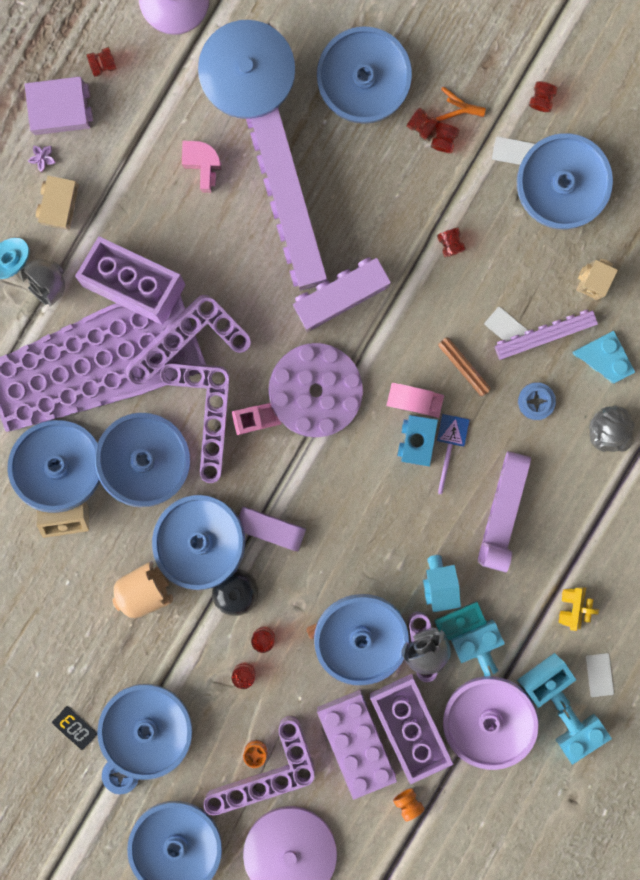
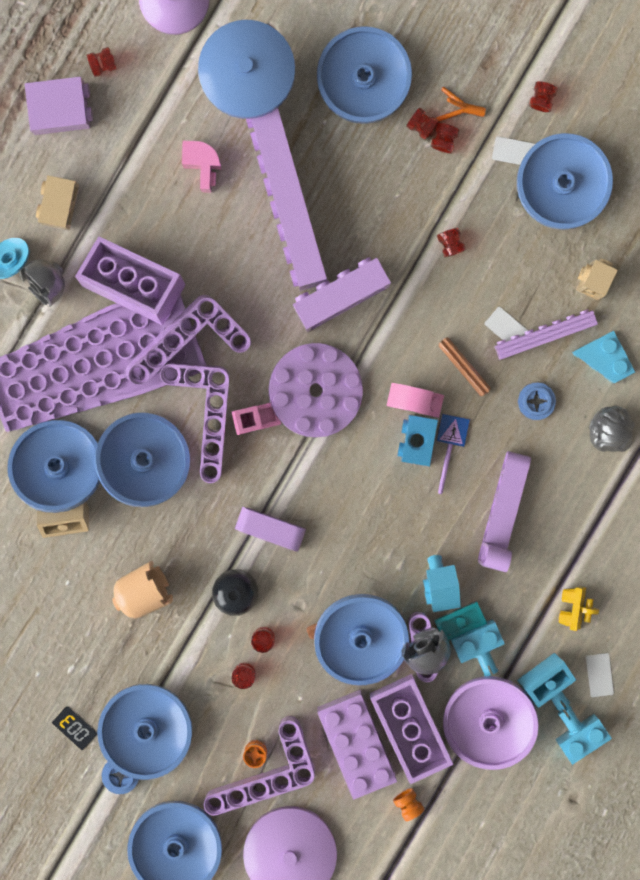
(42, 157): lavender plant -> none
(198, 542): medium blue dish -> none

